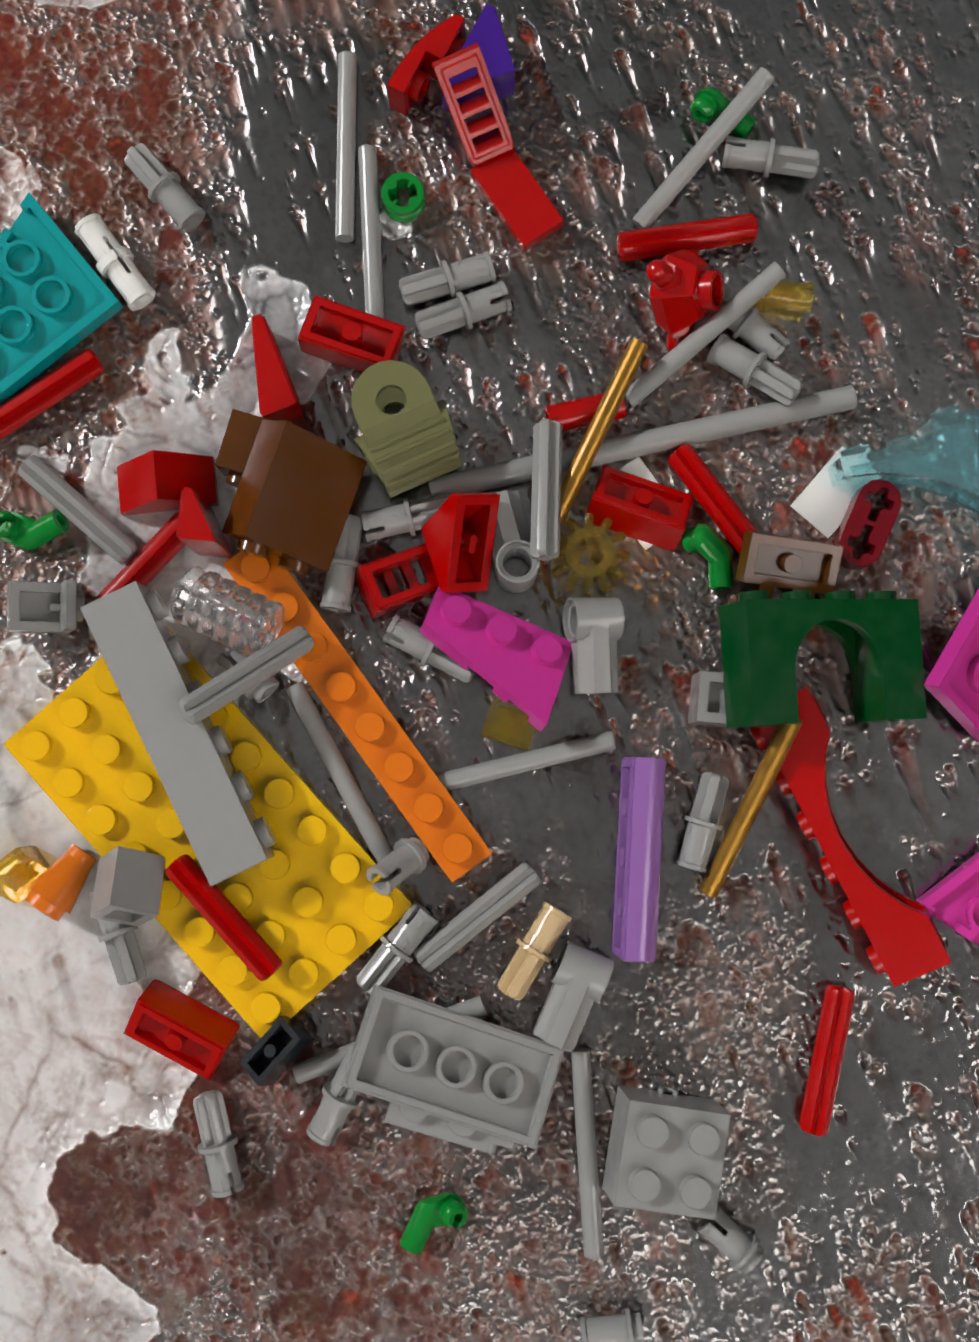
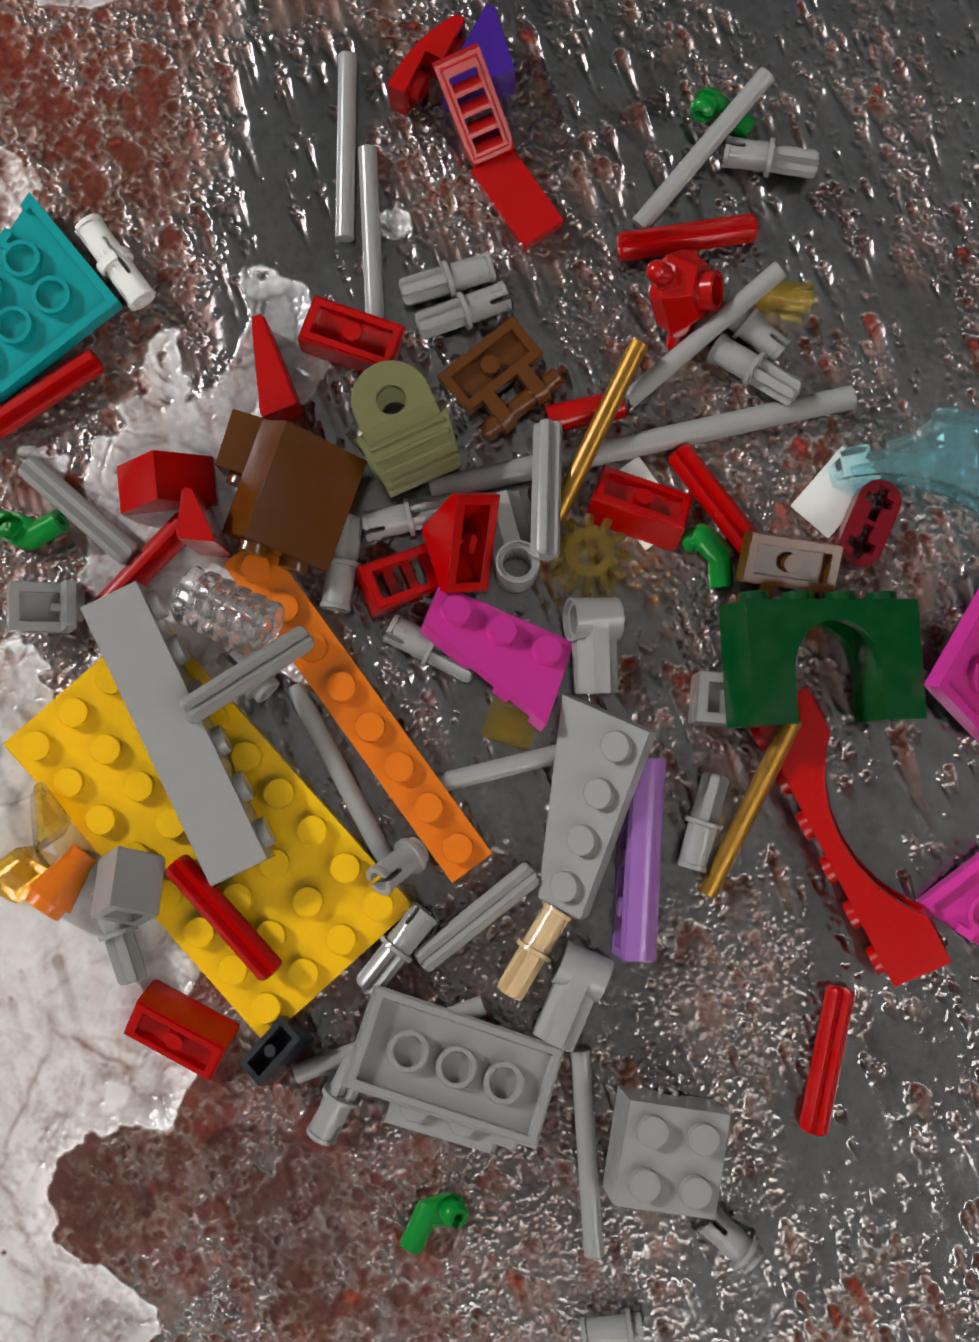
(48, 818): none -> clear yellow slope
(164, 187): light grey axle -> none
(217, 1144): light grey axle -> none
(416, 203): green bush -> none
(493, 366): none -> reddish brown plate
(591, 791): none -> light grey wing

